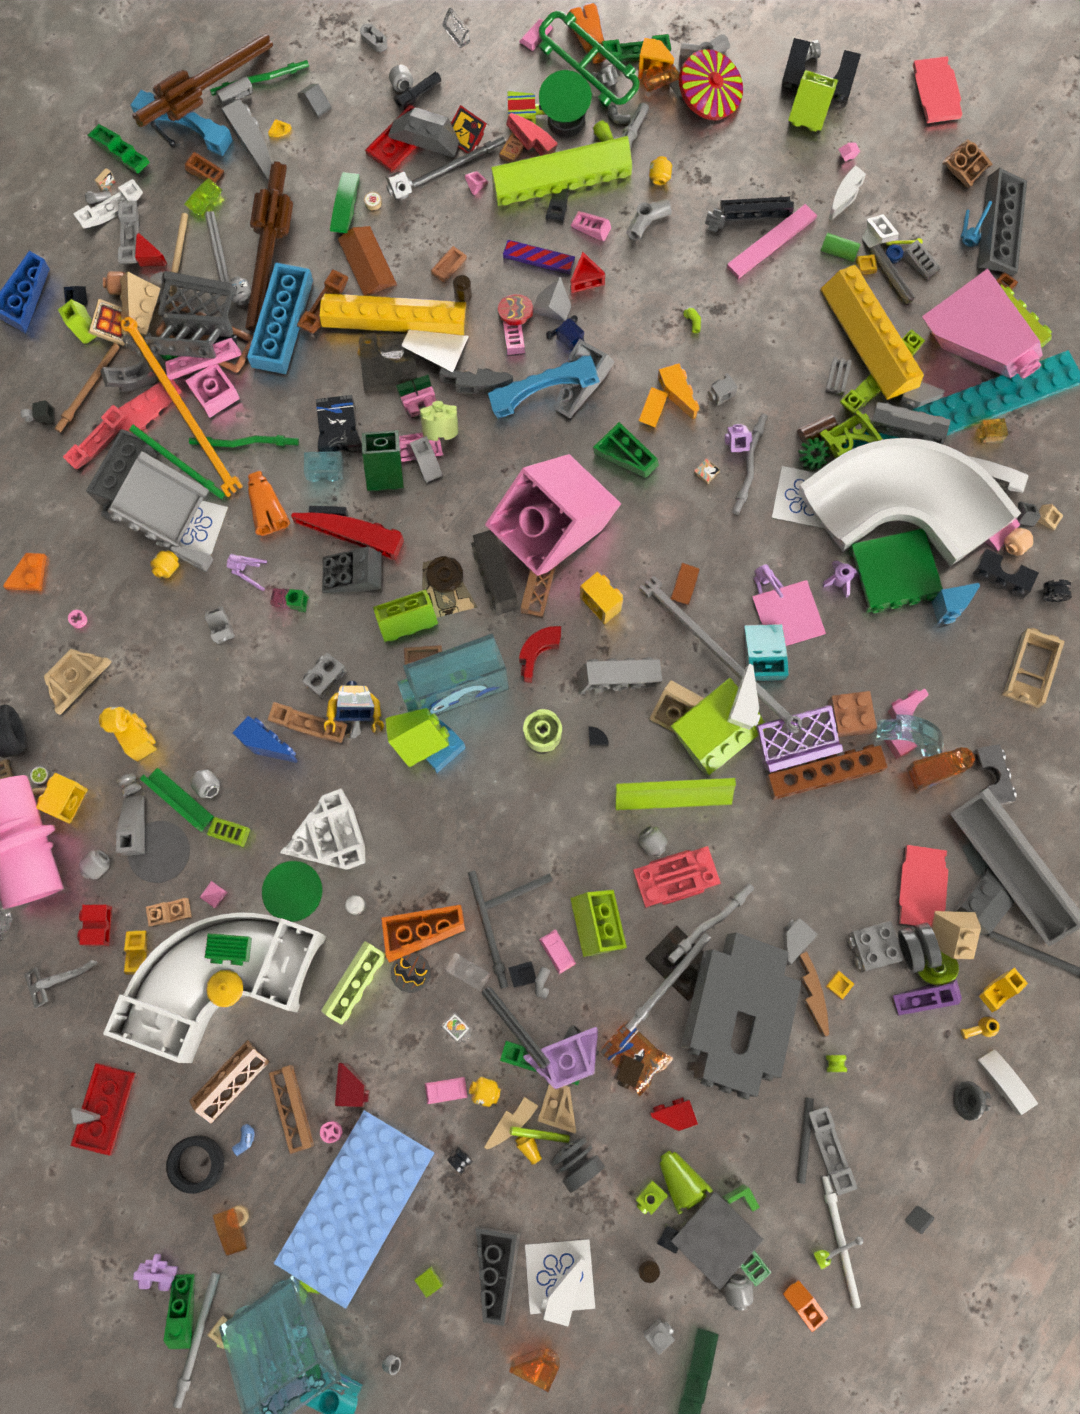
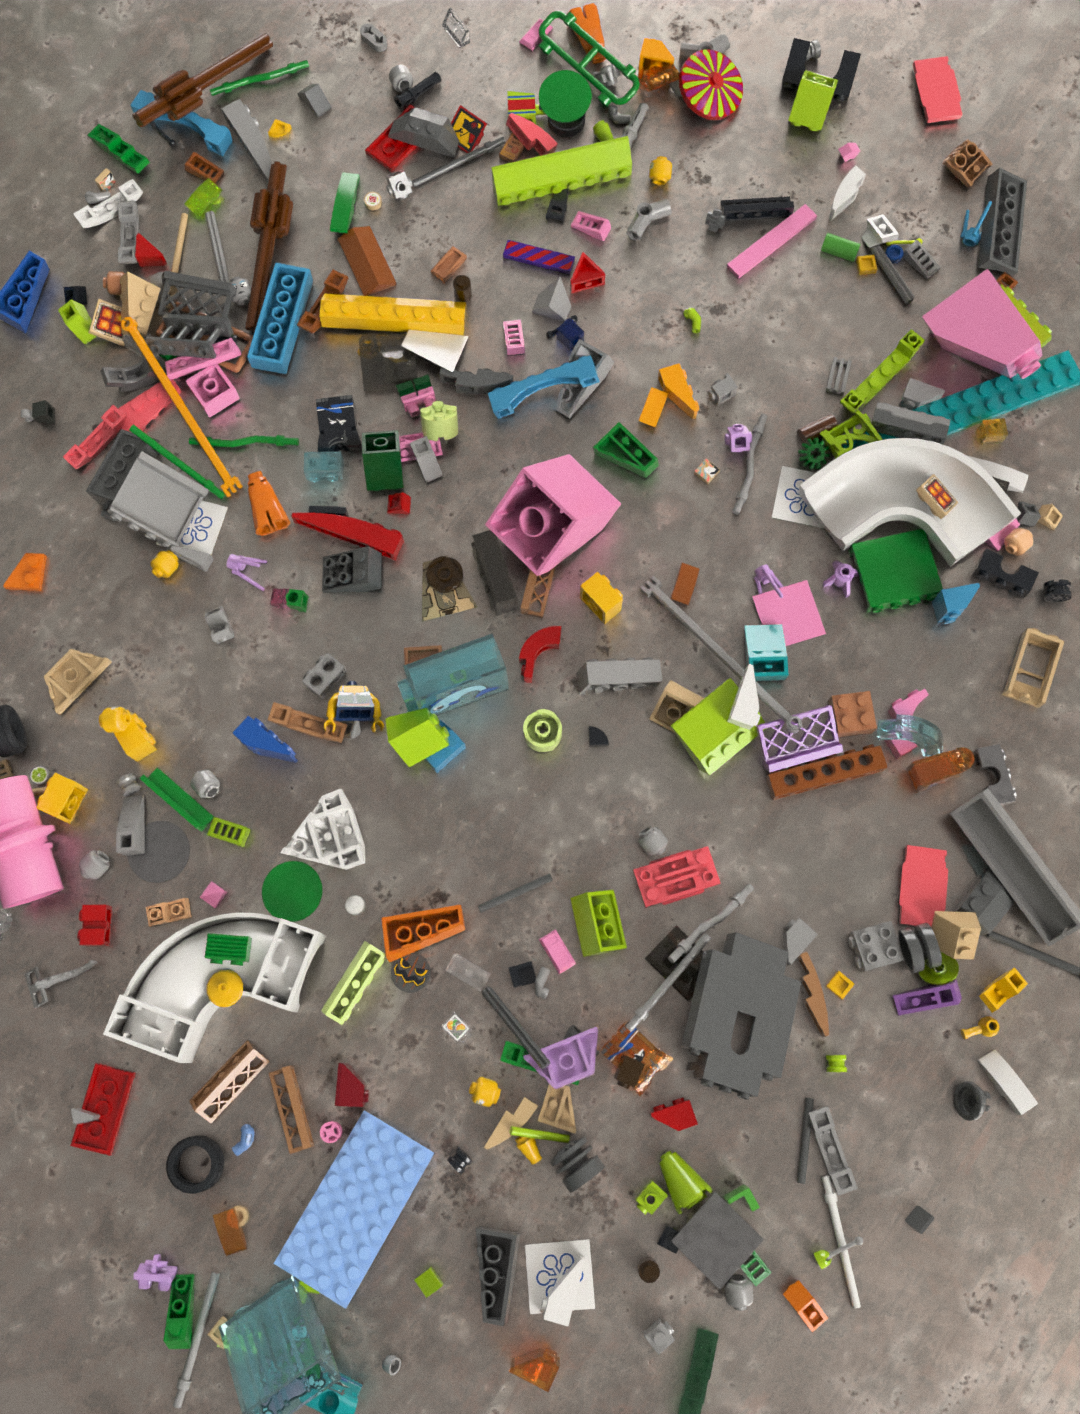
(67, 415): medium nougat bar -> none
(74, 614): bright pink bush -> none
(135, 950): yellow slope -> none
(234, 91): light grey brick -> none
(399, 503): none -> red slope
(405, 615): lime slope -> none
(446, 1090): bright pink tile -> none
(475, 182): bright pink slope -> none
(498, 967): dark grey bar -> none
(515, 309): tile -> none
(631, 51): green slope -> none
(674, 794): lime arch -> none
(872, 333): yellow slope -> none
(936, 496): none -> tile

